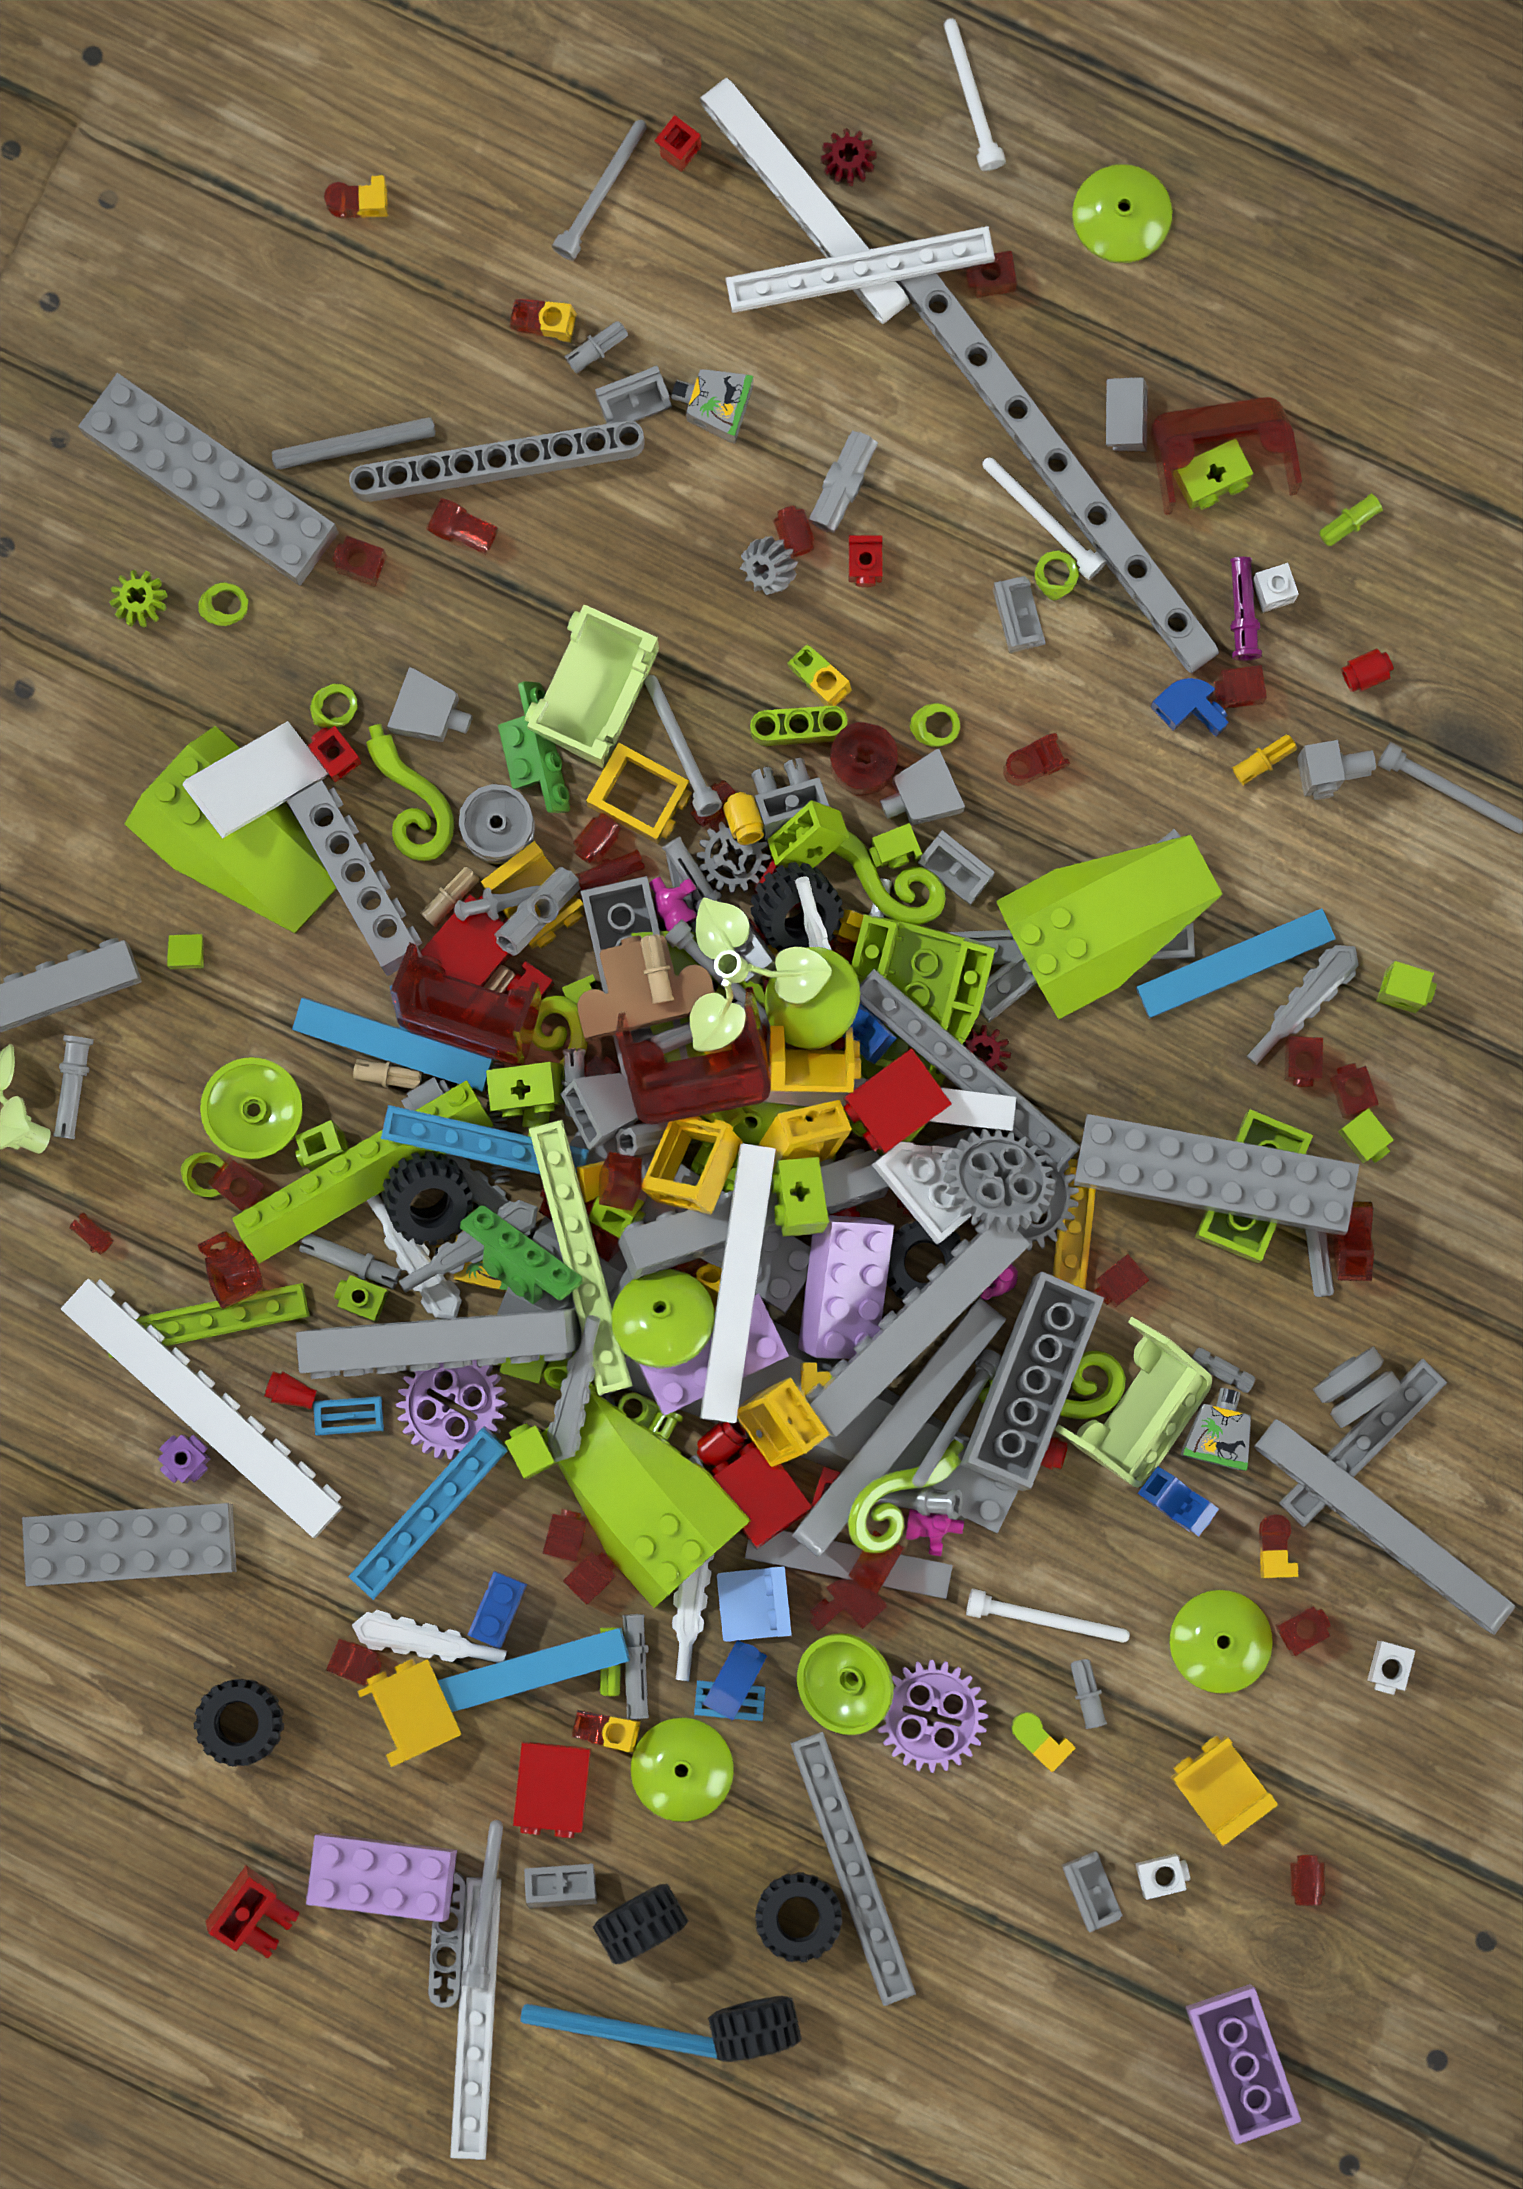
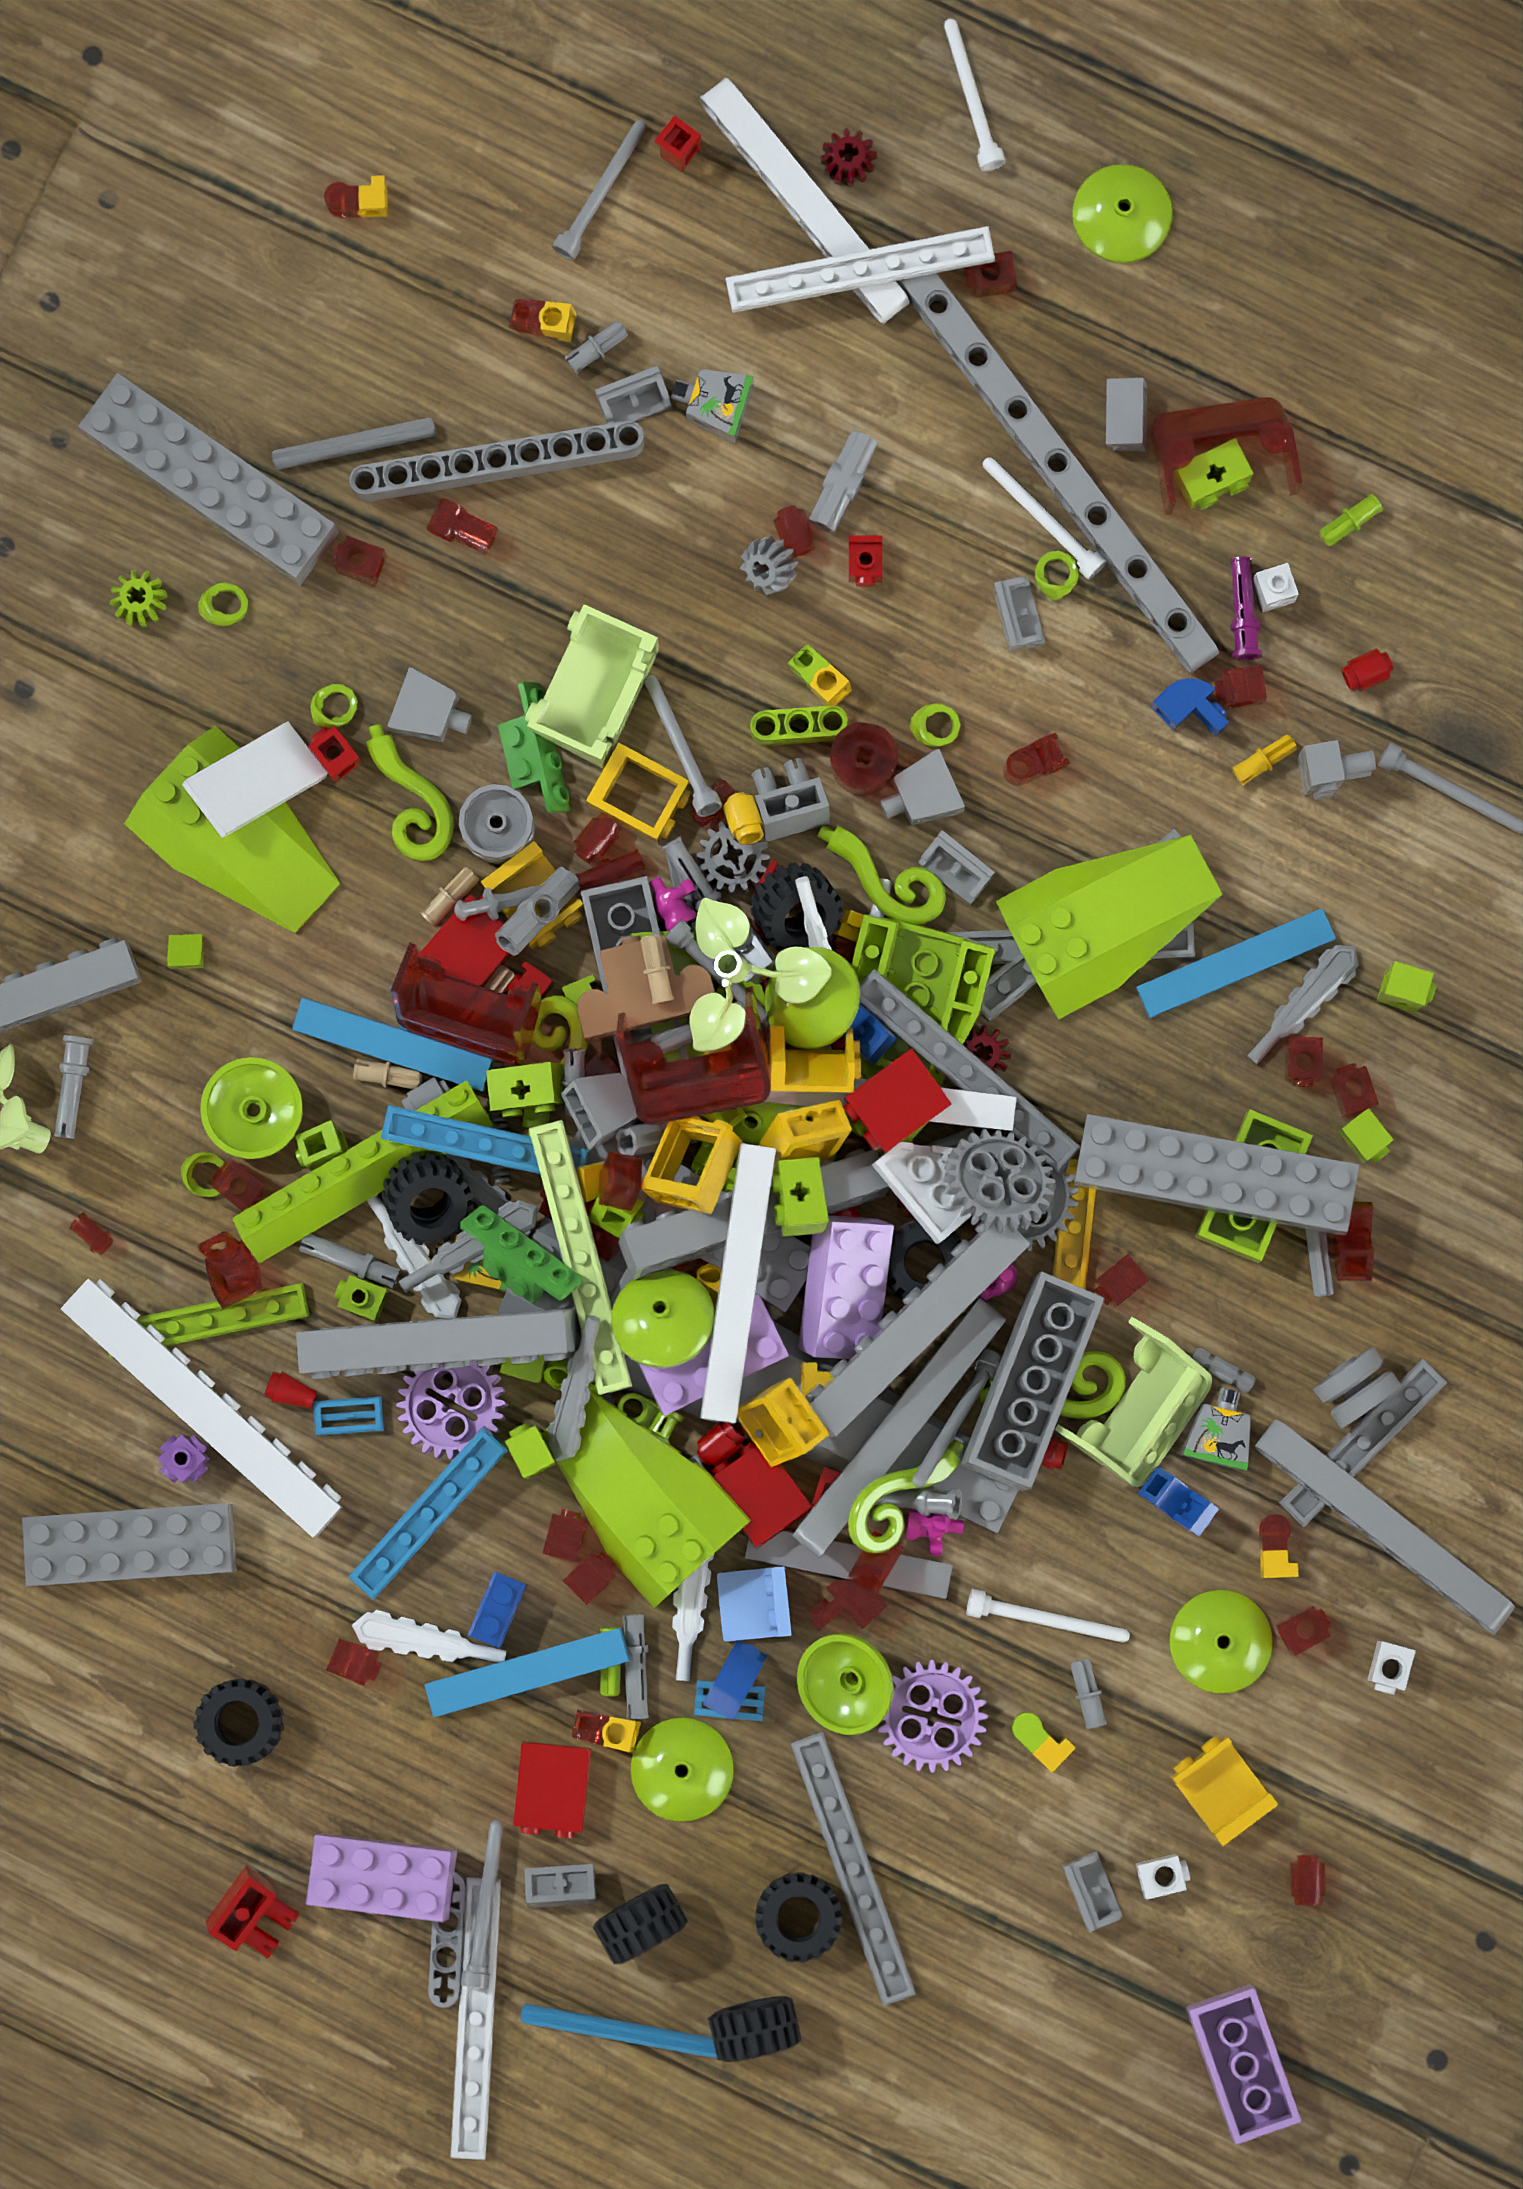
(309, 809): light grey brick -> none
(412, 1709): yellow panel -> none
(808, 836): lime brick -> none
(895, 847): lime brick -> none

